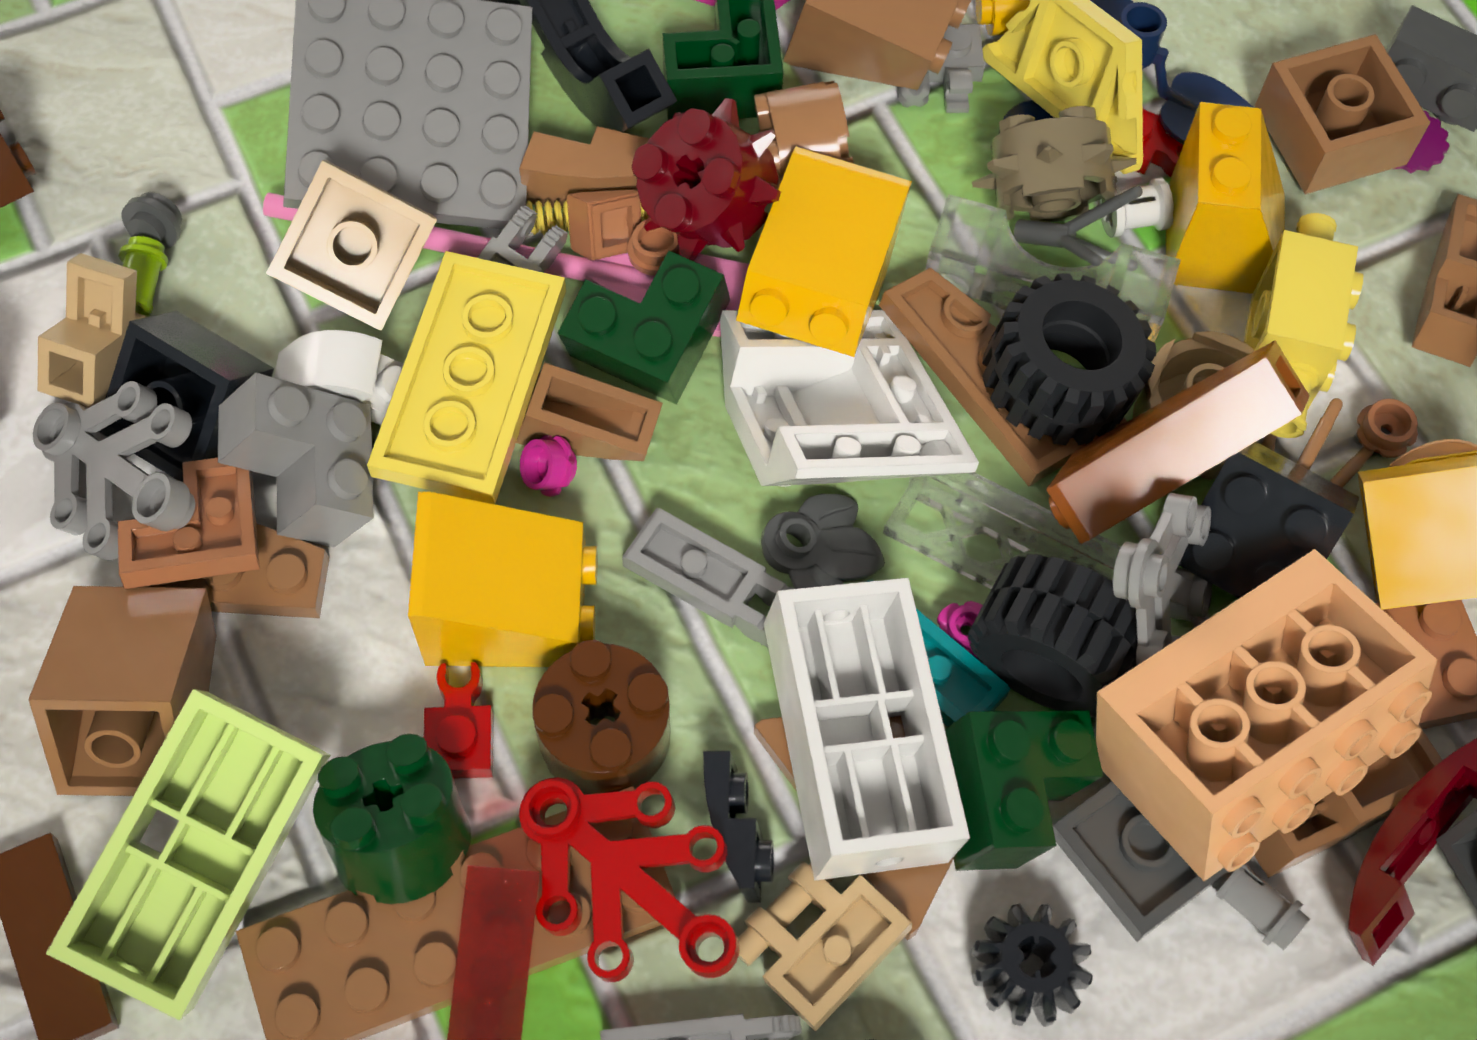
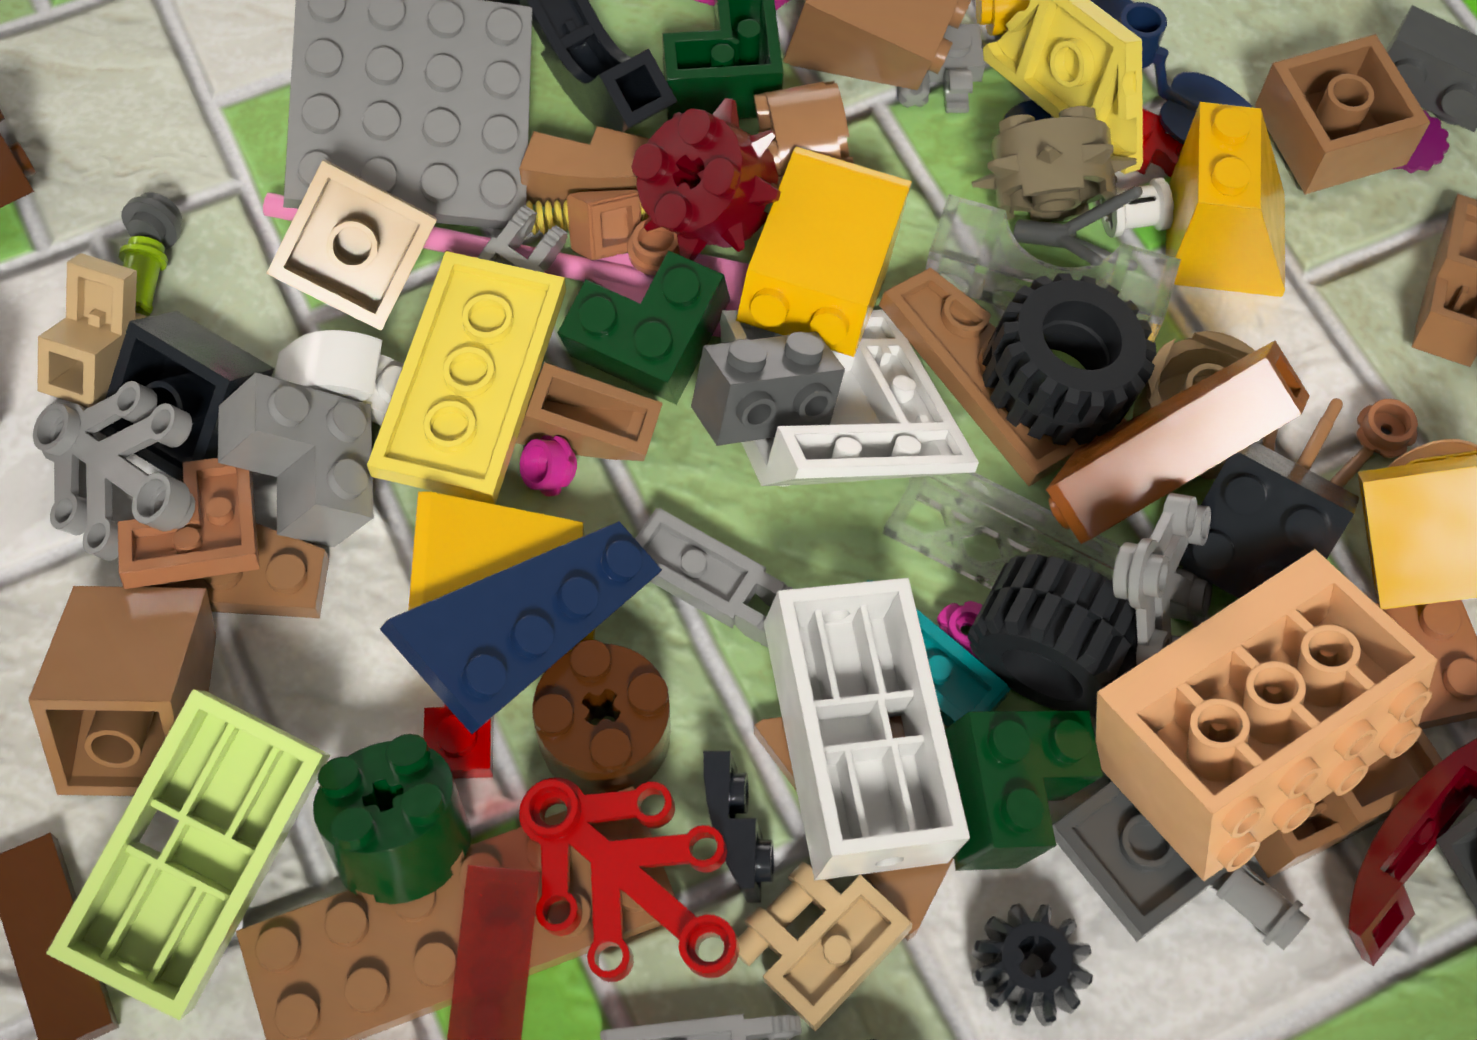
(512, 626): none -> dark blue wing
(765, 383): none -> dark grey brick
(831, 545): dark grey plate -> none
(1306, 306): light yellow brick -> none

